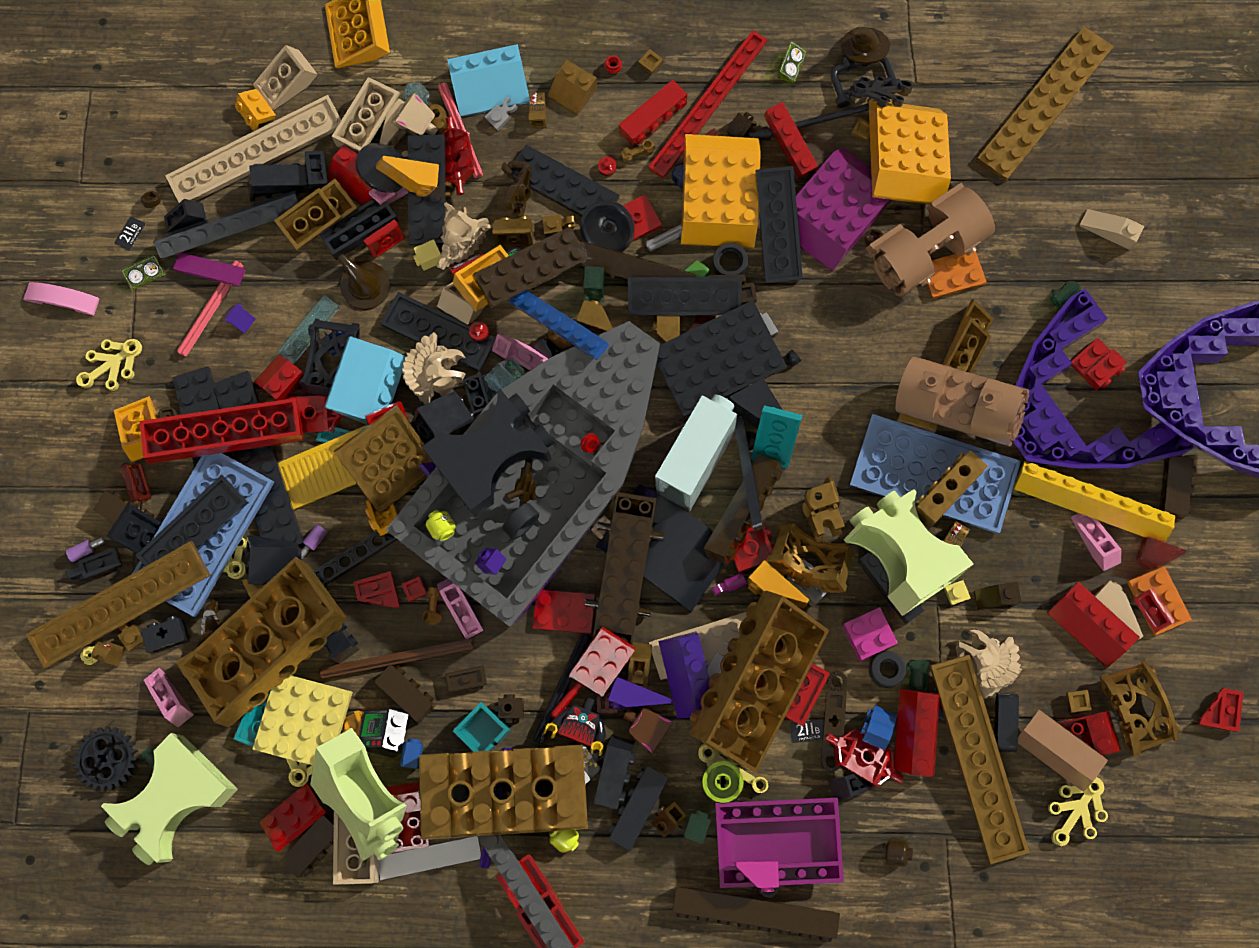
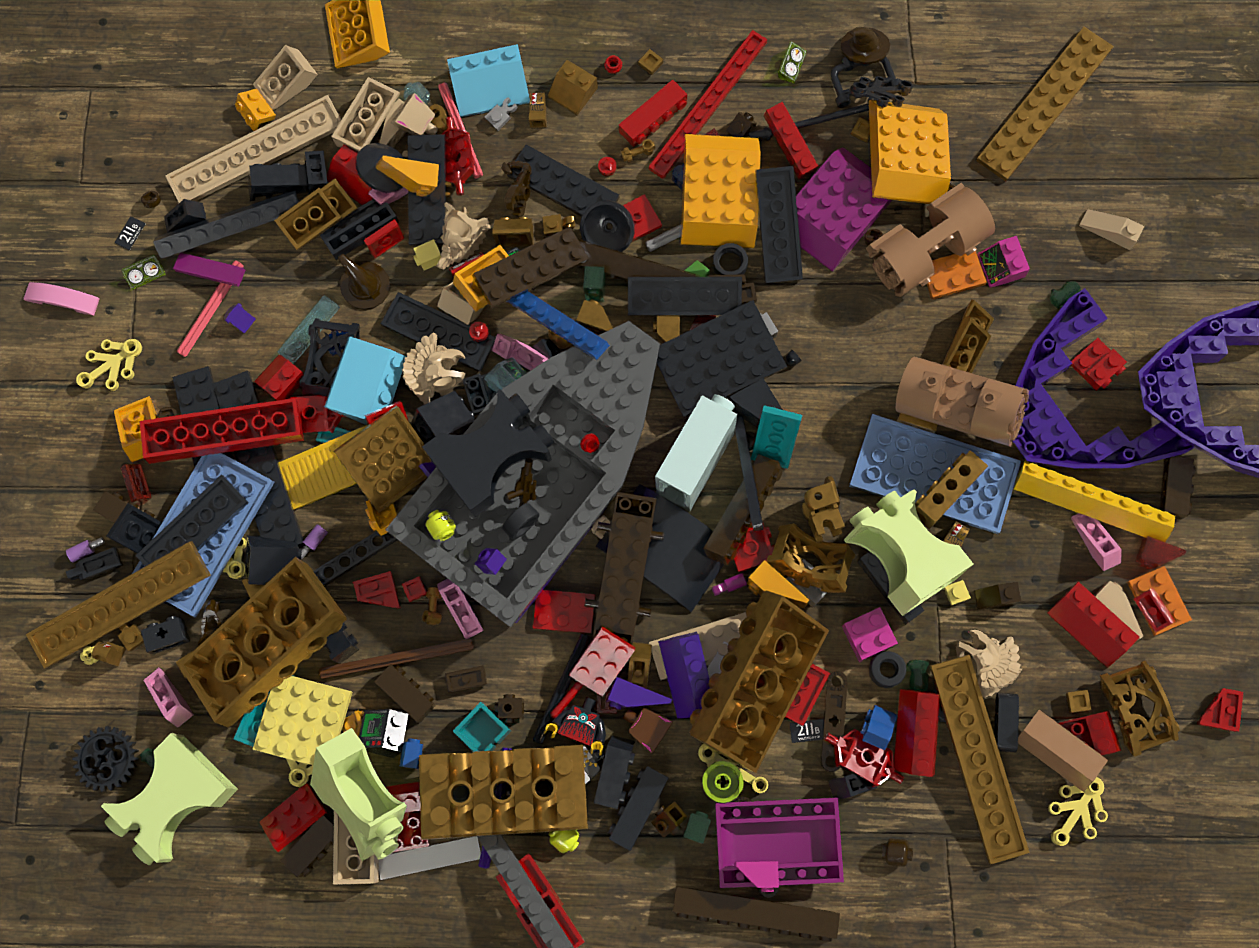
(1003, 262): none -> slope

